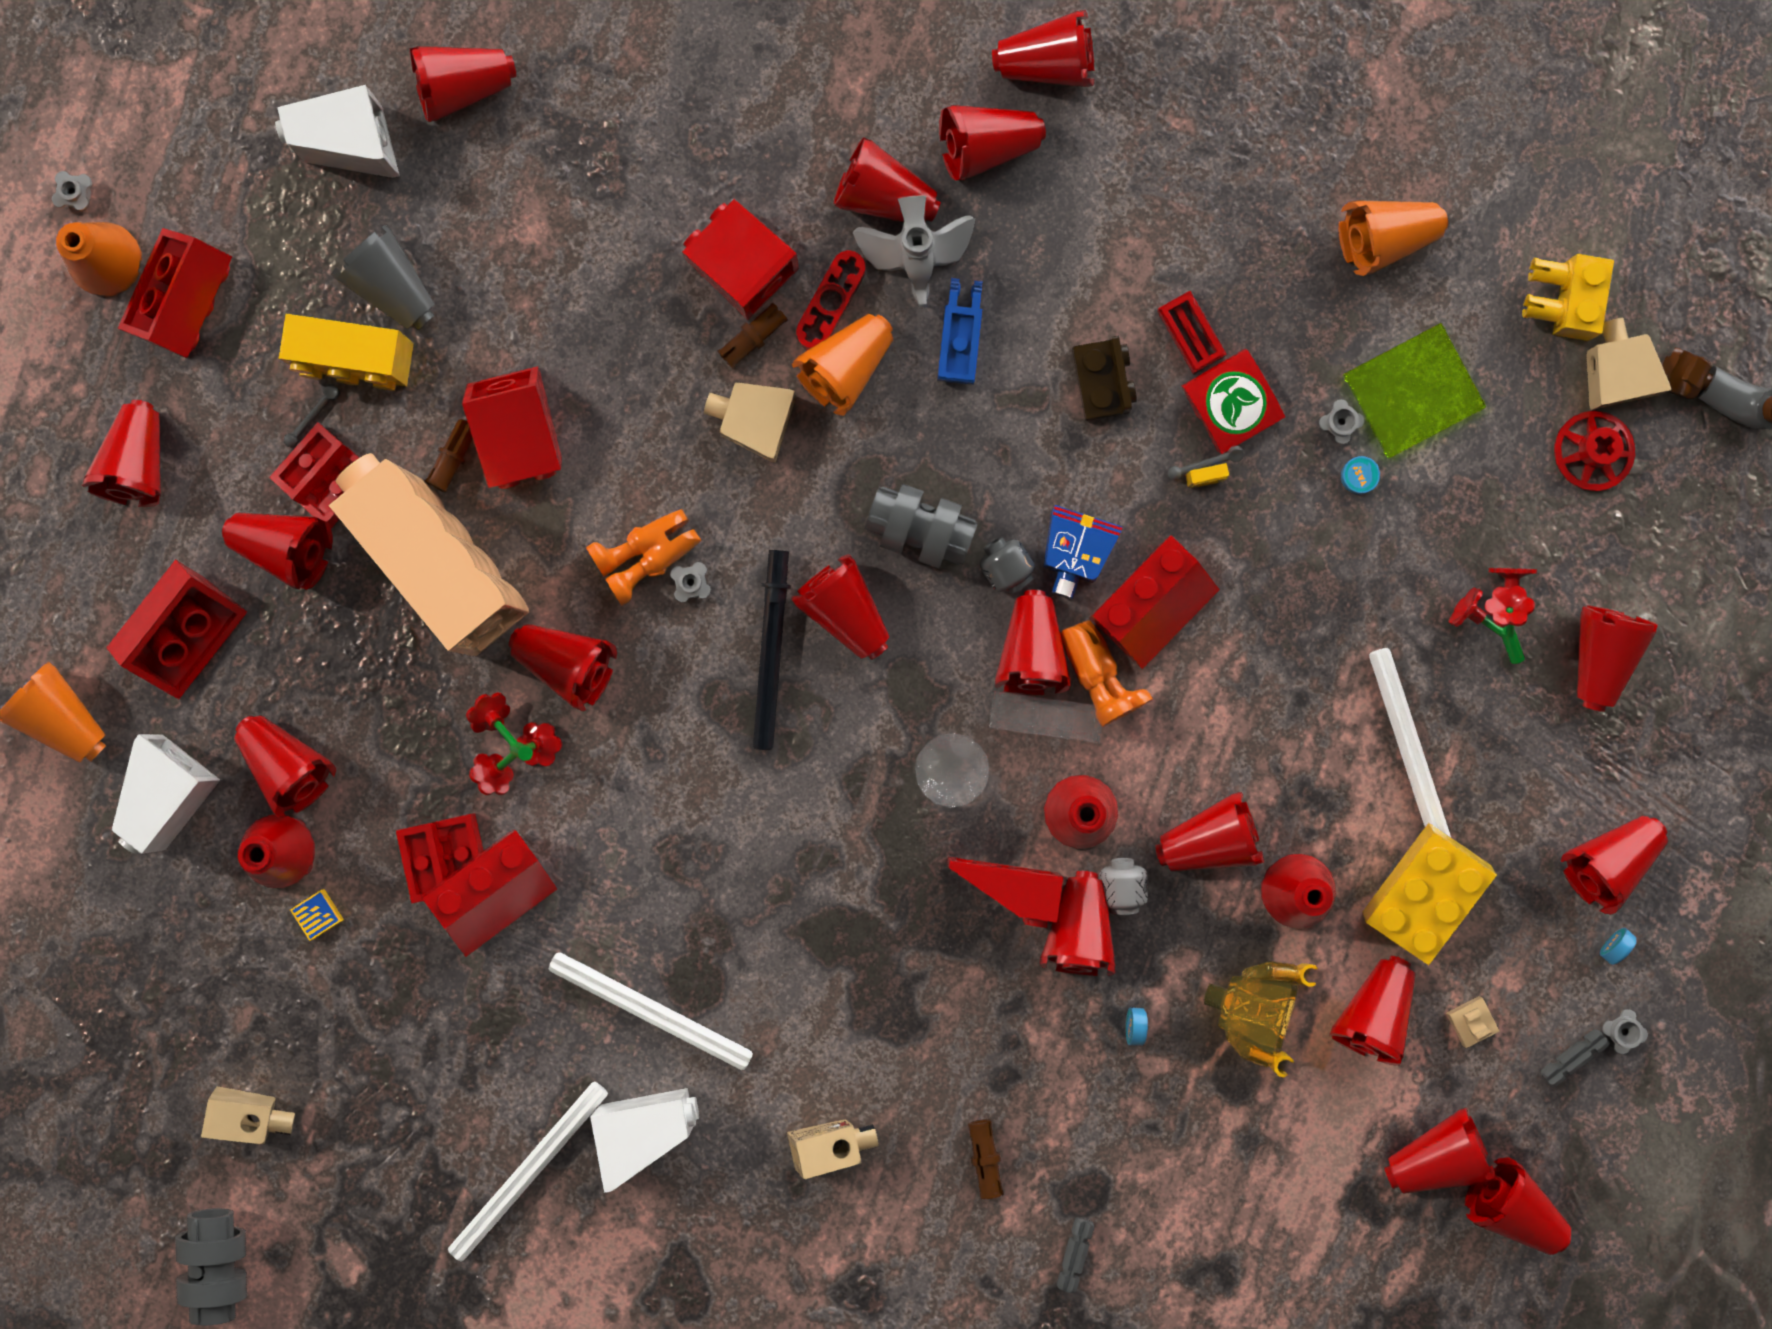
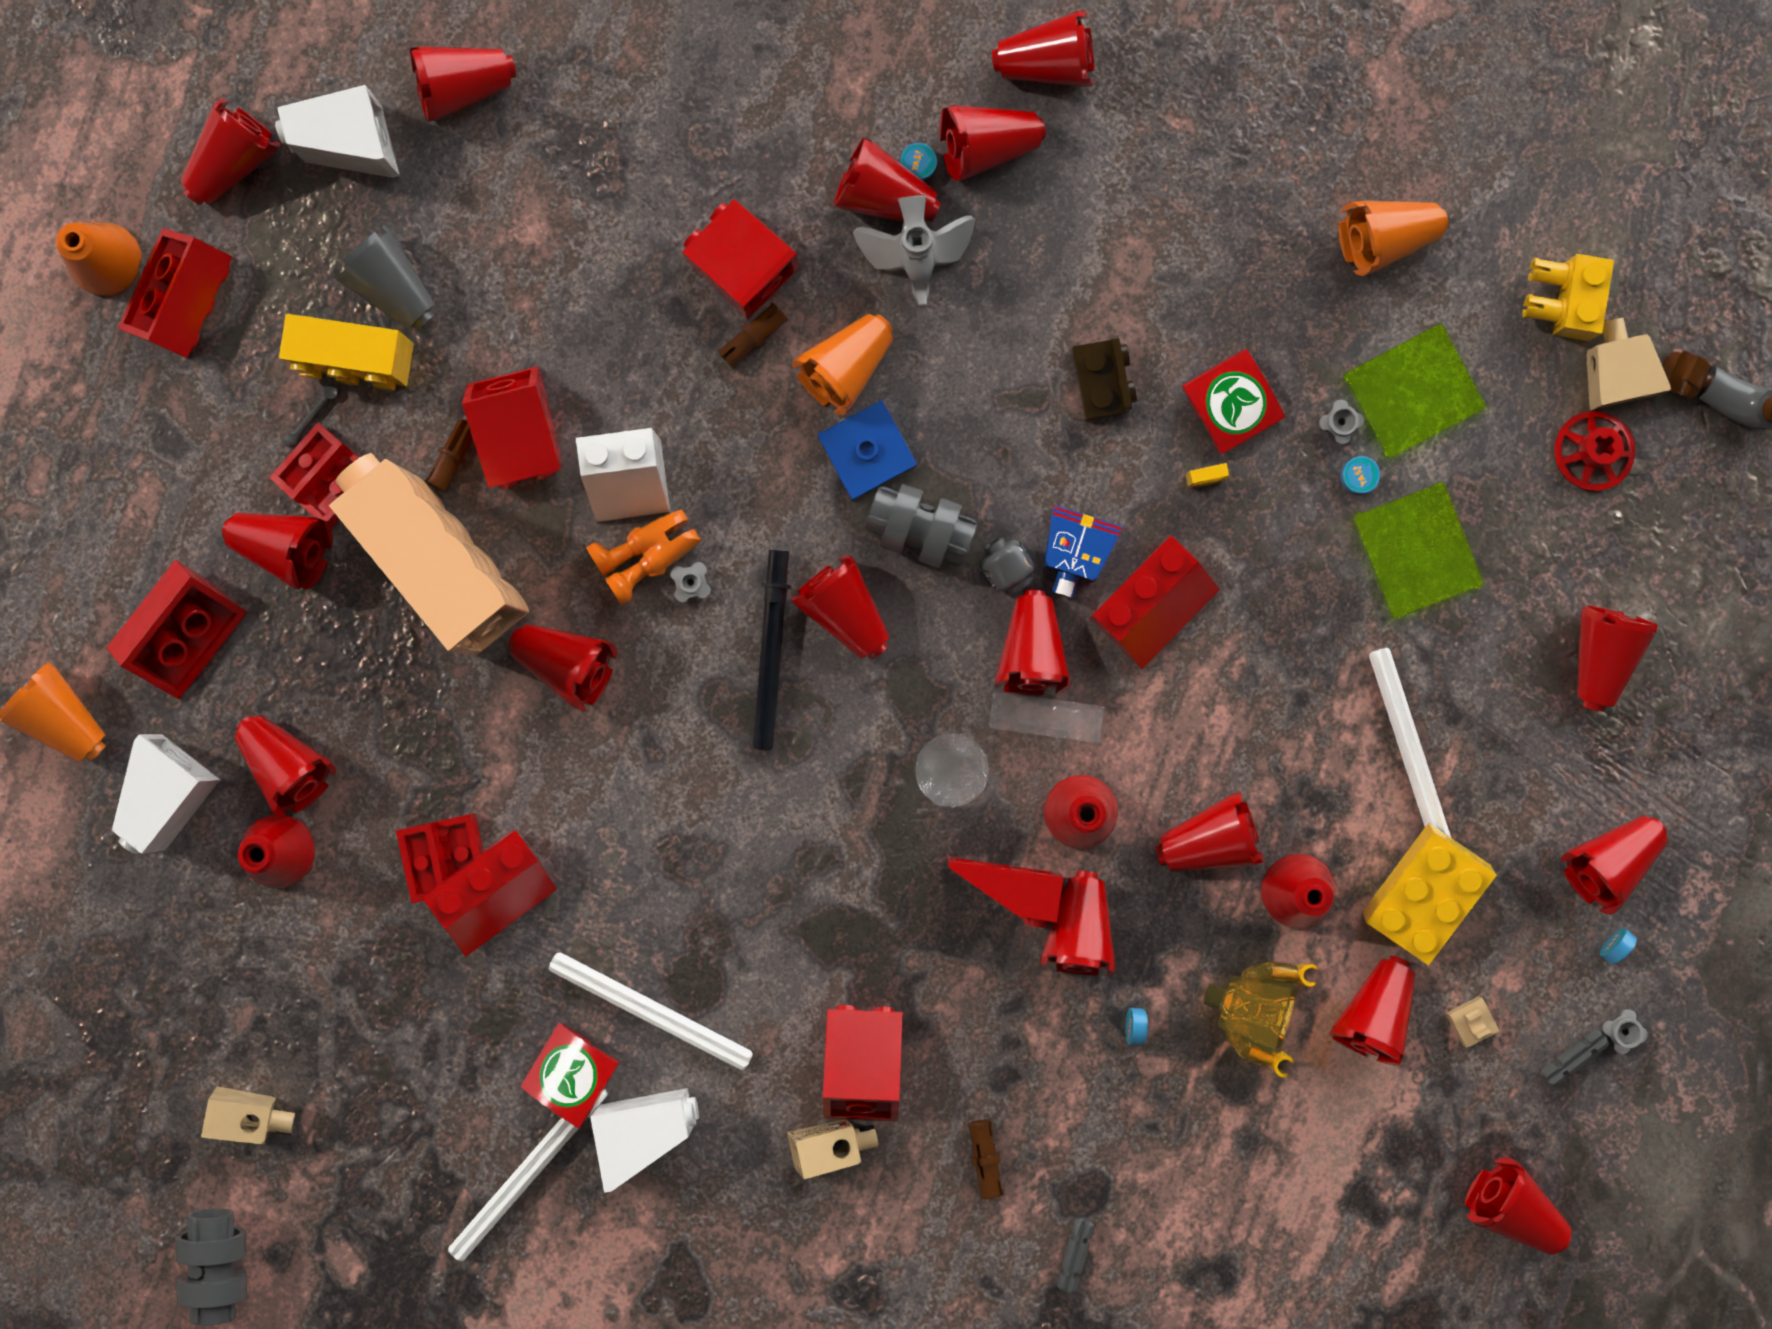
(81, 196): light grey plate -> none
(129, 458): red cone -> none
(225, 153): none -> red cone
(316, 914): tile -> none
(533, 747): red plant -> none
(569, 1075): none -> slope
(623, 474): none -> white slope
(754, 417): tan torso -> none
(835, 272): red beam -> none
(862, 1063): none -> slope
(867, 450): none -> blue plate
(919, 160): none -> dark azure tile
(960, 336): blue hinge -> none
(1098, 673): orange piece -> none
(1124, 886): light grey head -> none
(1178, 338): red tile -> none
(1234, 454): dark grey hinge -> none
(1418, 550): none -> clear neon green piece
(1442, 1158): red cone -> none
(1507, 606): red plant -> none

